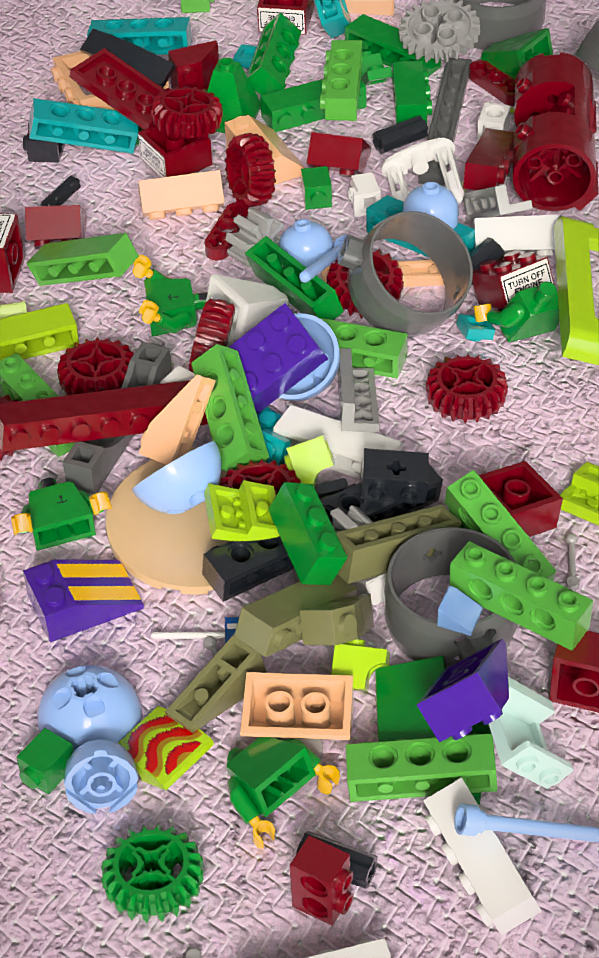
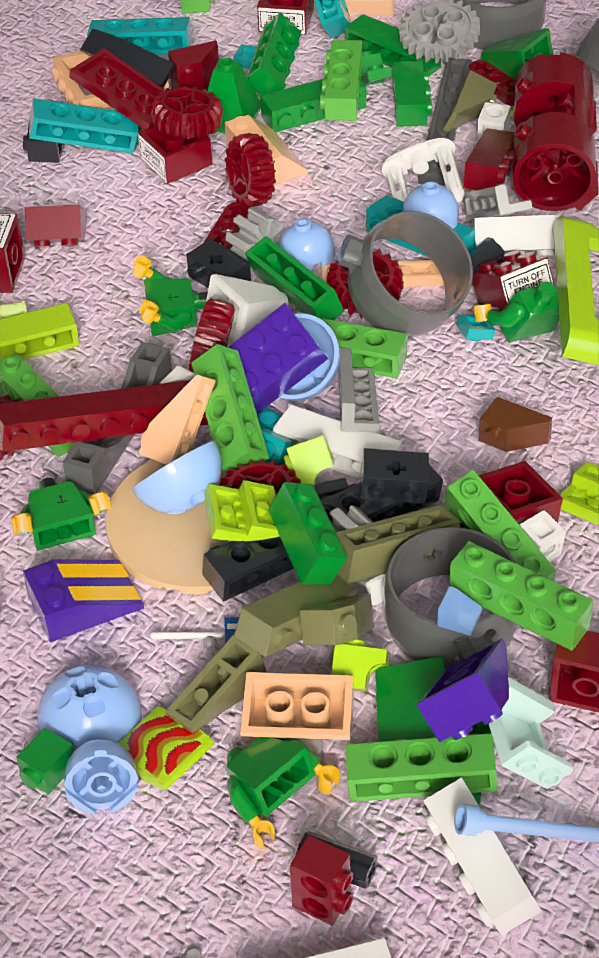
(62, 192): black axle -> none
(83, 259): bright green brick -> none
(93, 366): dark red gear -> none
(152, 886): green gear -> none
(181, 194): light nougat slope -> none
(213, 259): none -> black brick
(316, 187): green brick -> none
(323, 262): light blue piece -> none
(338, 153): dark red slope -> none
(363, 192): white brick -> none
(400, 134): black axle -> none
(466, 388): dark red gear -> none
(470, 100): none -> olive slope
(513, 426): none -> reddish brown slope
(545, 534): none -> white brick
(572, 581): light grey hinge -> none

